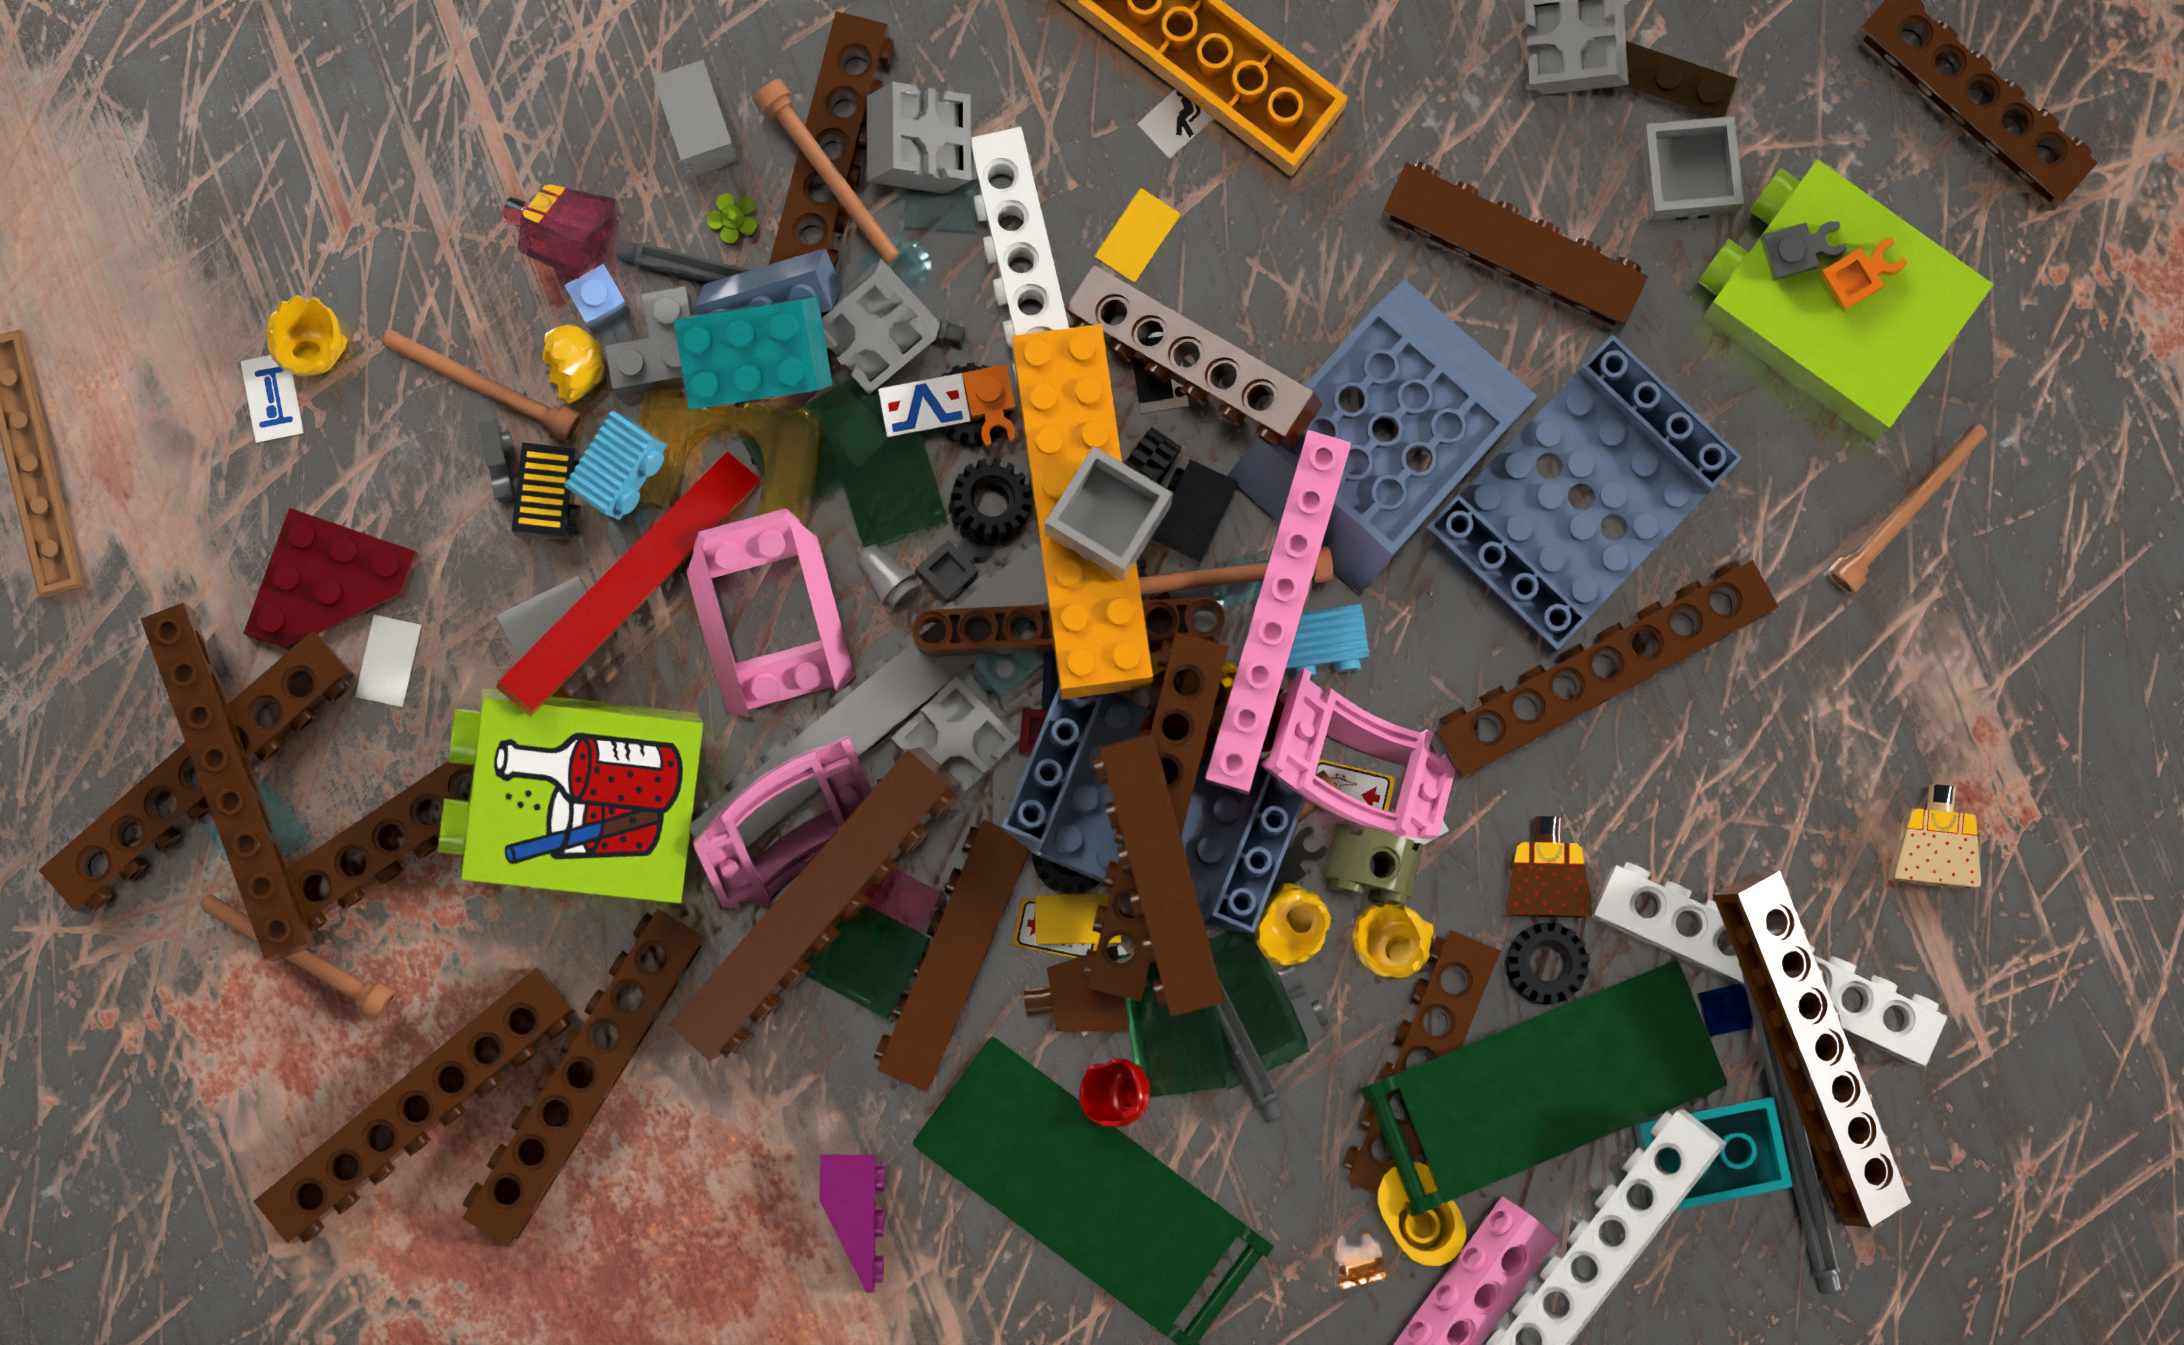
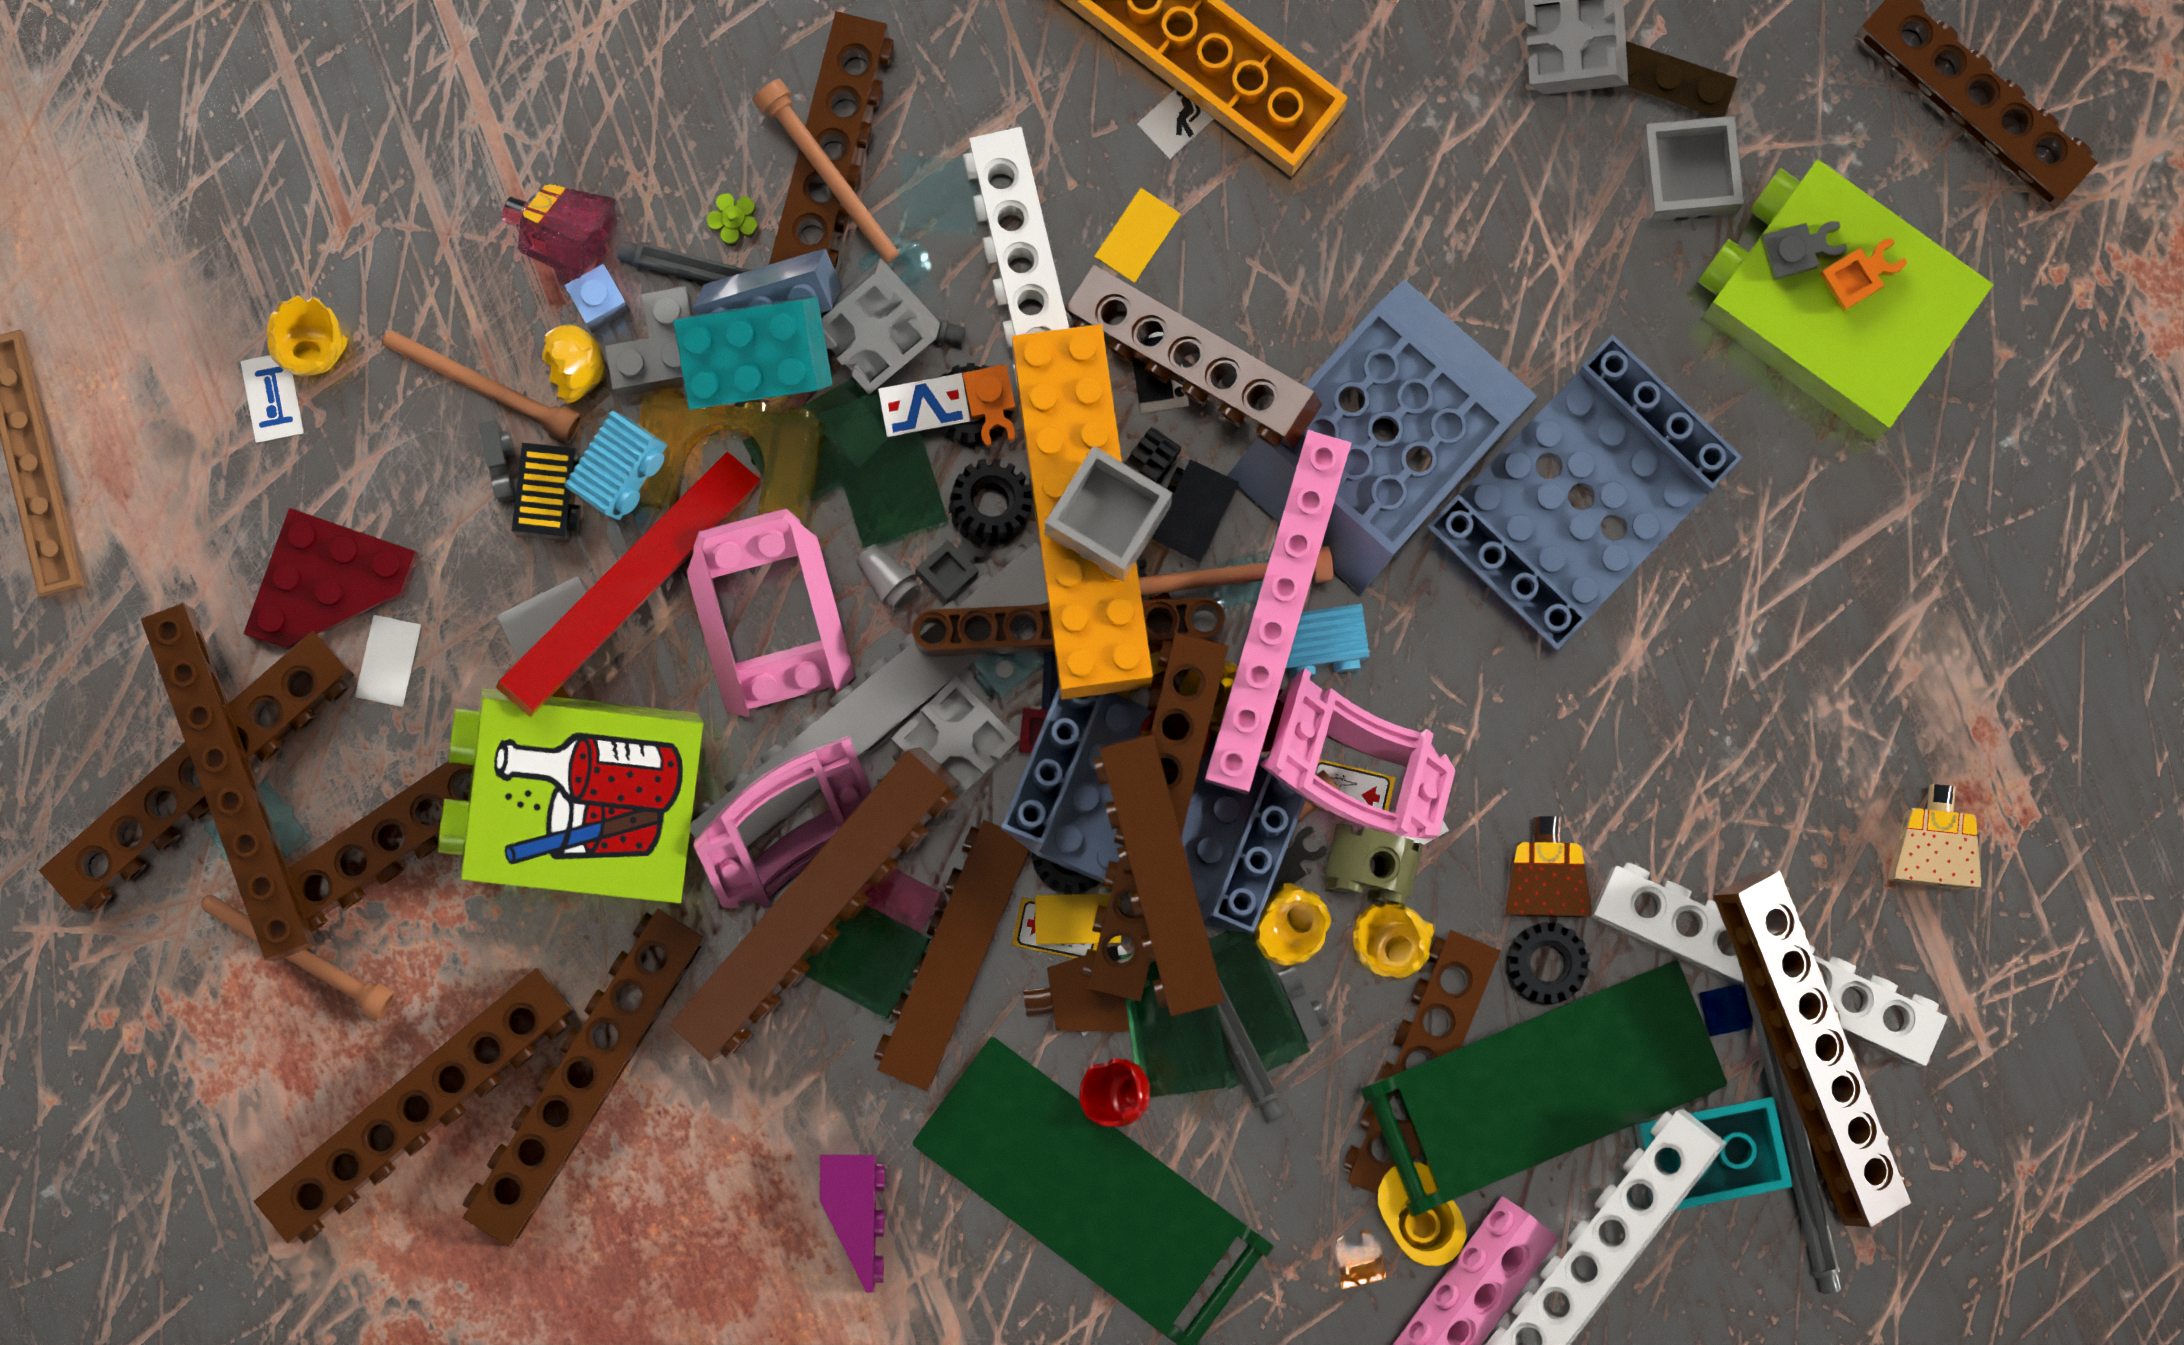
(695, 119): light grey piece -> none
(918, 138): light grey piece -> none
(1514, 246): reddish brown brick -> none
(1750, 602): reddish brown brick -> none
(1851, 571): nougat piece -> none

